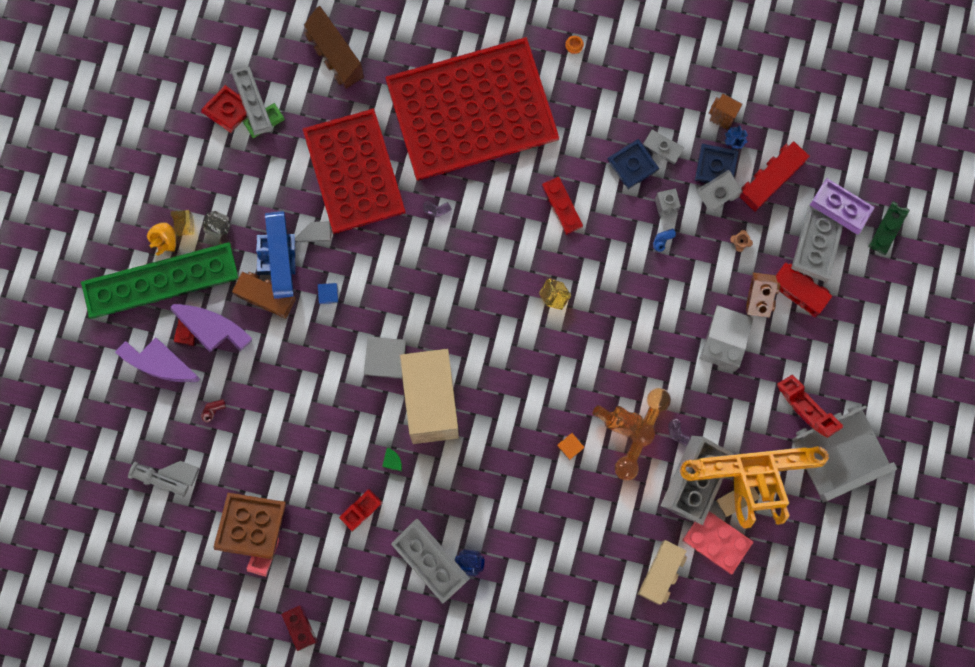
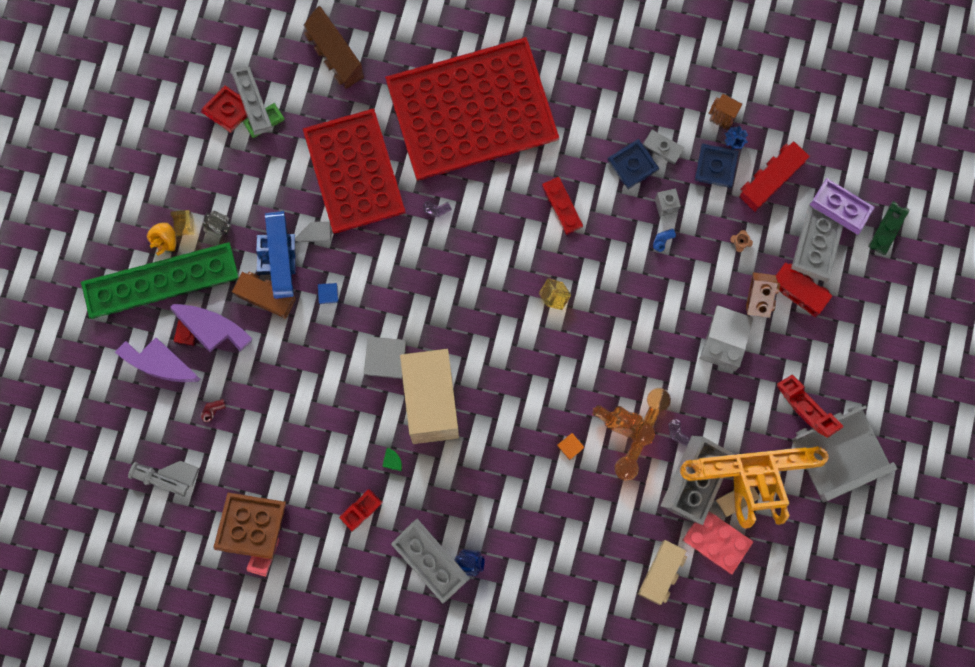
(299, 628): dark red brick -> none
(574, 44): orange plate -> none
(725, 181): light grey brick -> none

